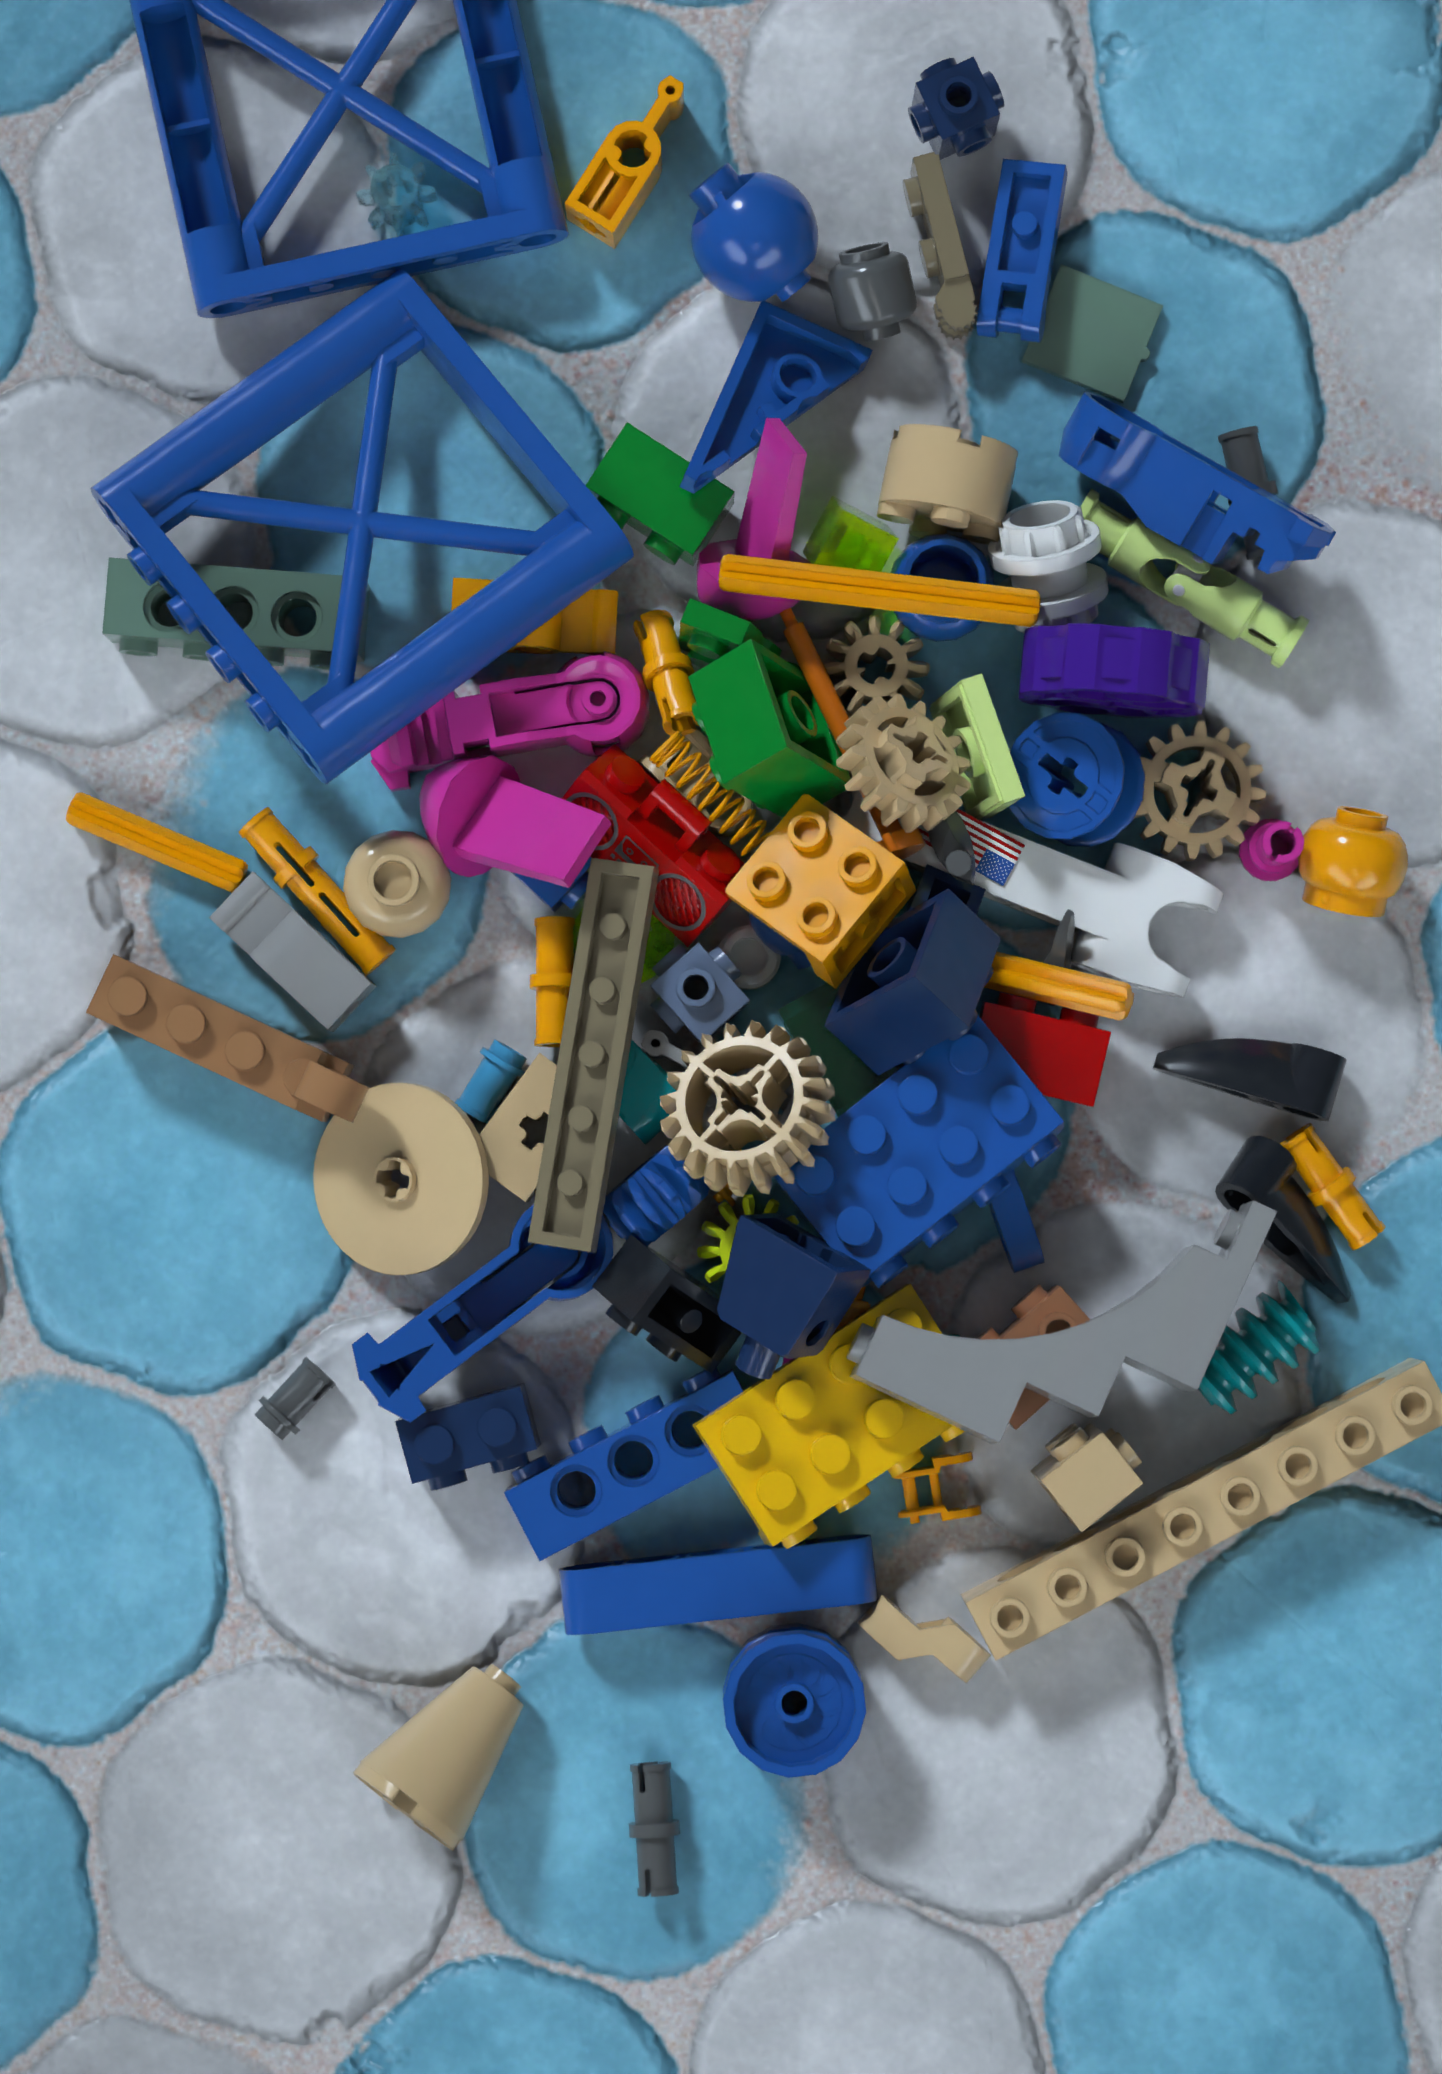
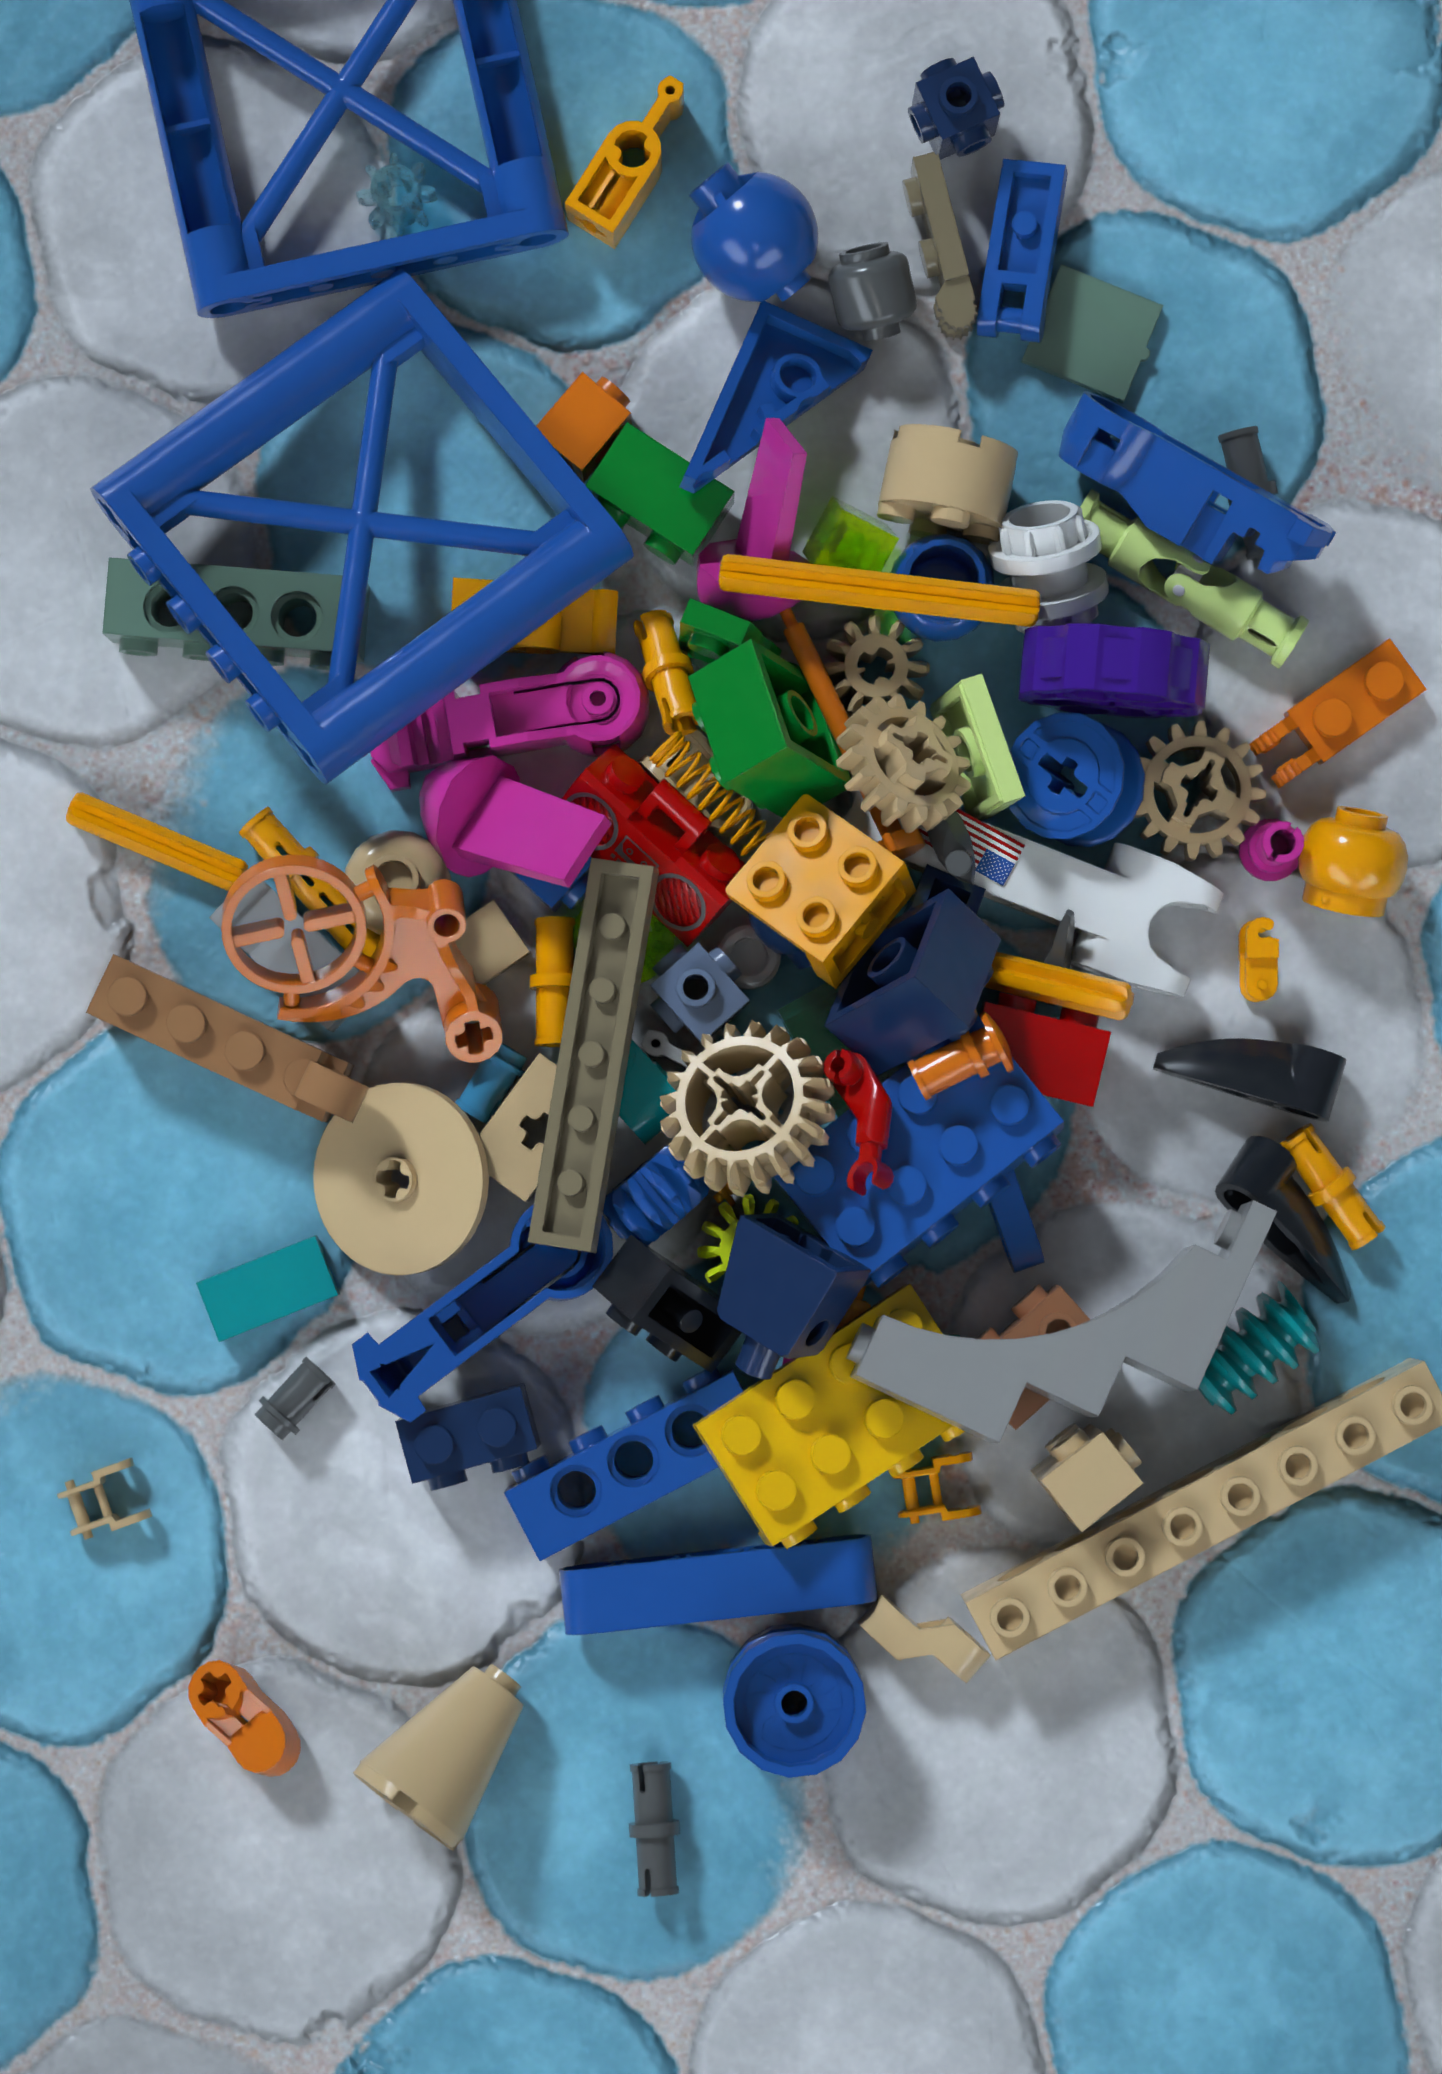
(80, 1512): none -> tan piece
(225, 1693): none -> orange piece
(268, 1288): none -> teal tile
(413, 944): none -> orange piece
(490, 943): none -> tan tile
(586, 422): none -> orange brick
(872, 1108): none -> red arm
(962, 1059): none -> orange pin
(1257, 960): none -> light orange piece
(1343, 709): none -> orange hinge

